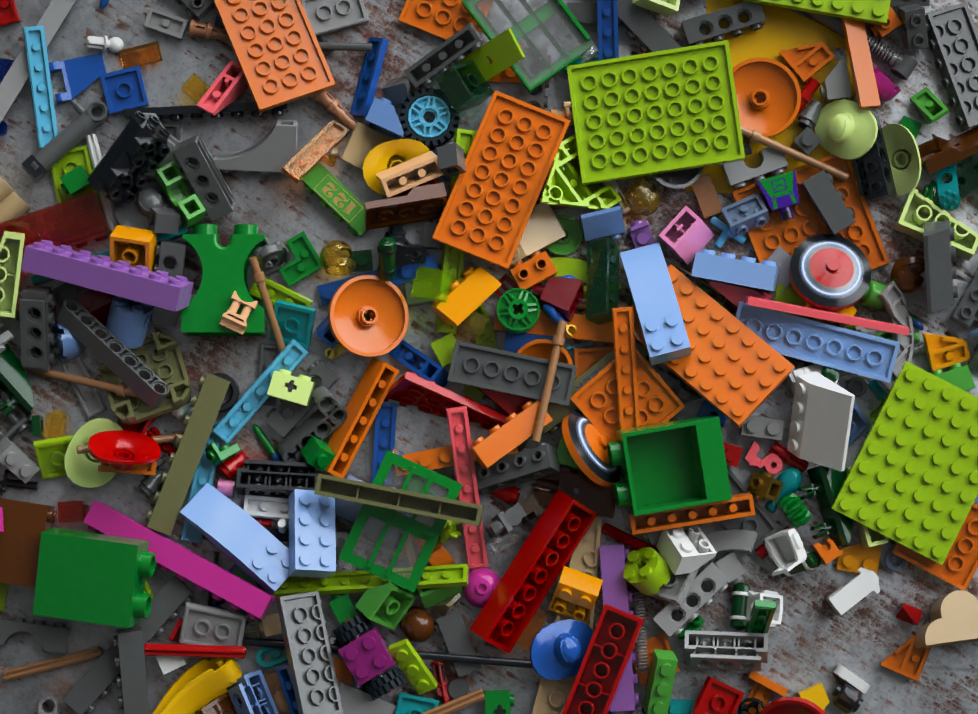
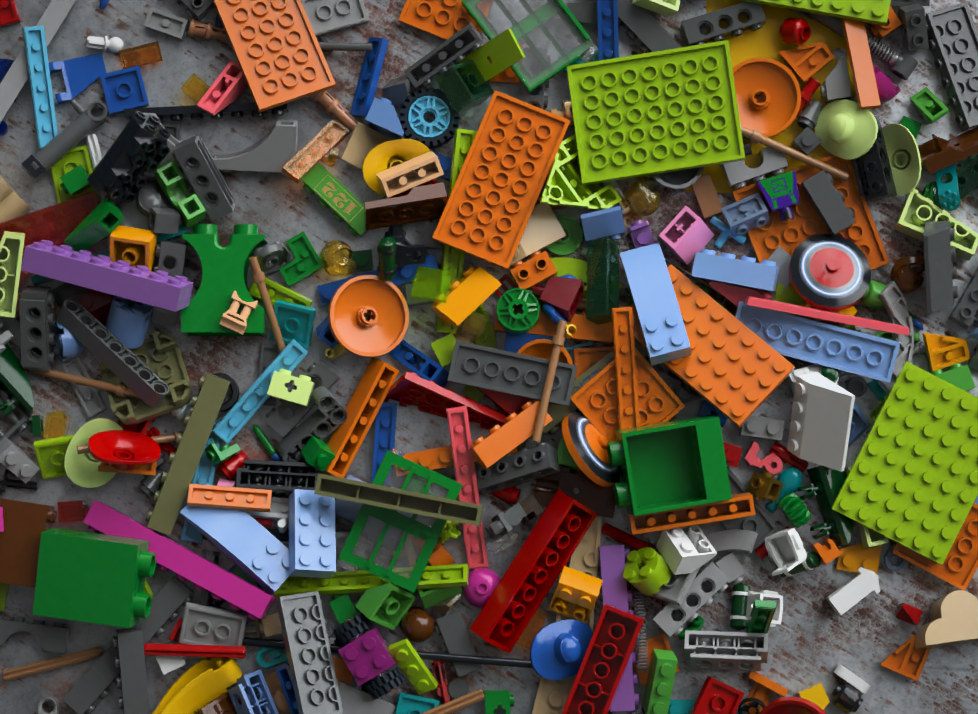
(95, 226): none -> green slope
(229, 498): none -> orange plate
(451, 159): dark grey brick -> none
(795, 31): none -> red head

